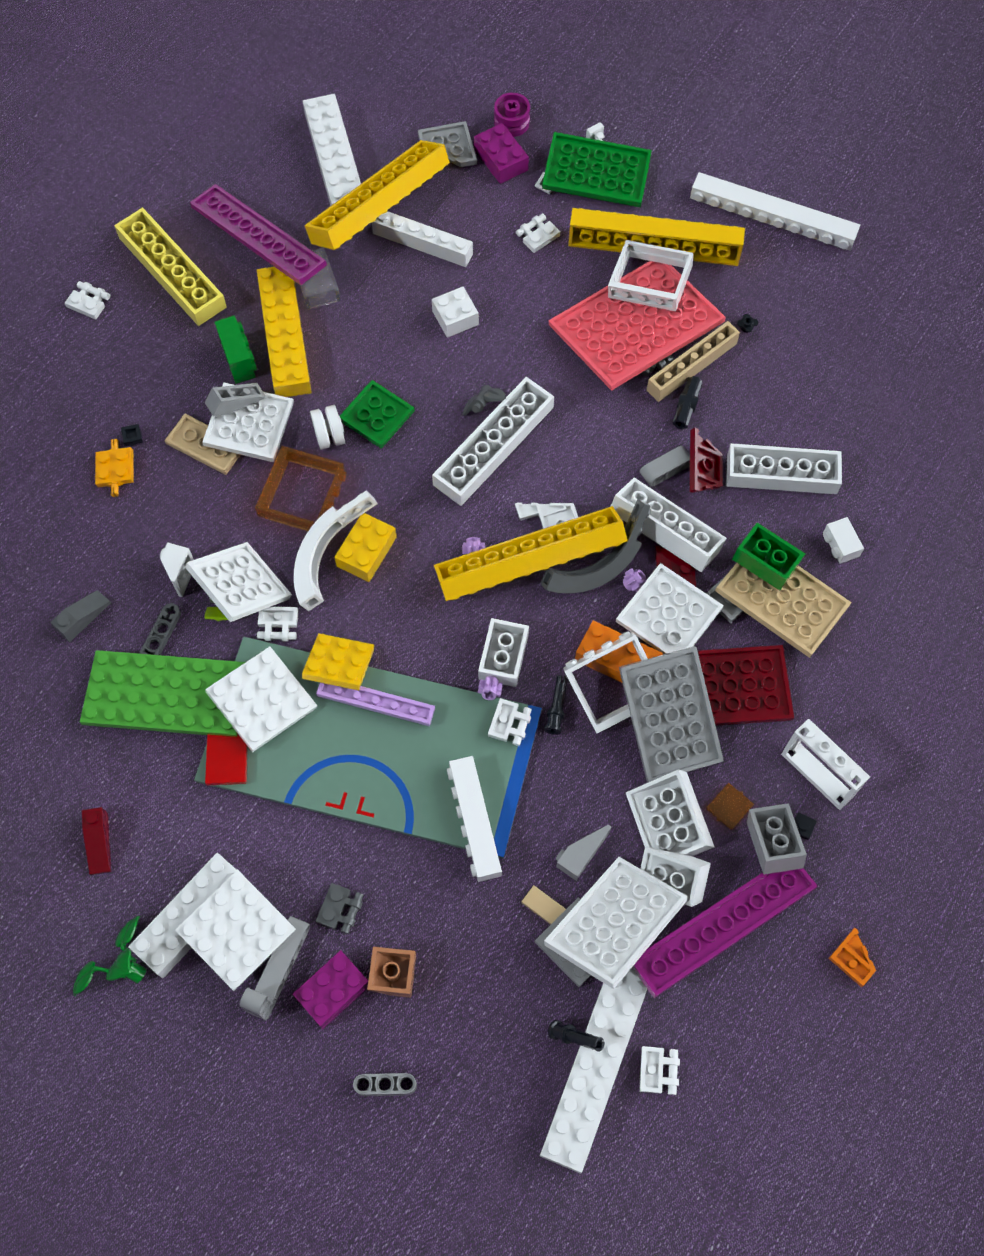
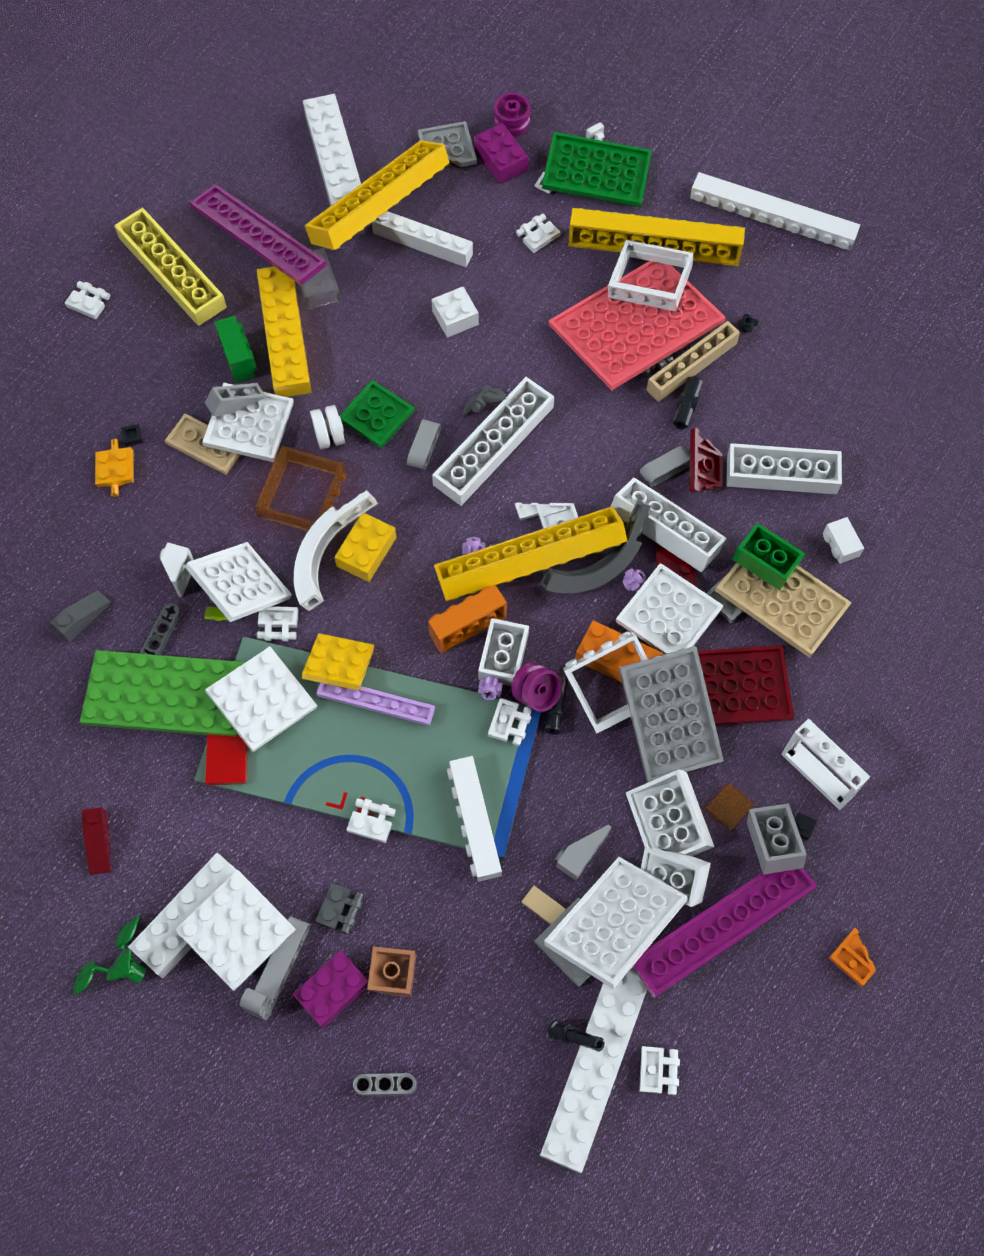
(369, 826): none -> white plate
(423, 444): none -> light grey beam
(467, 618): none -> orange brick
(537, 687): none -> magenta wheel

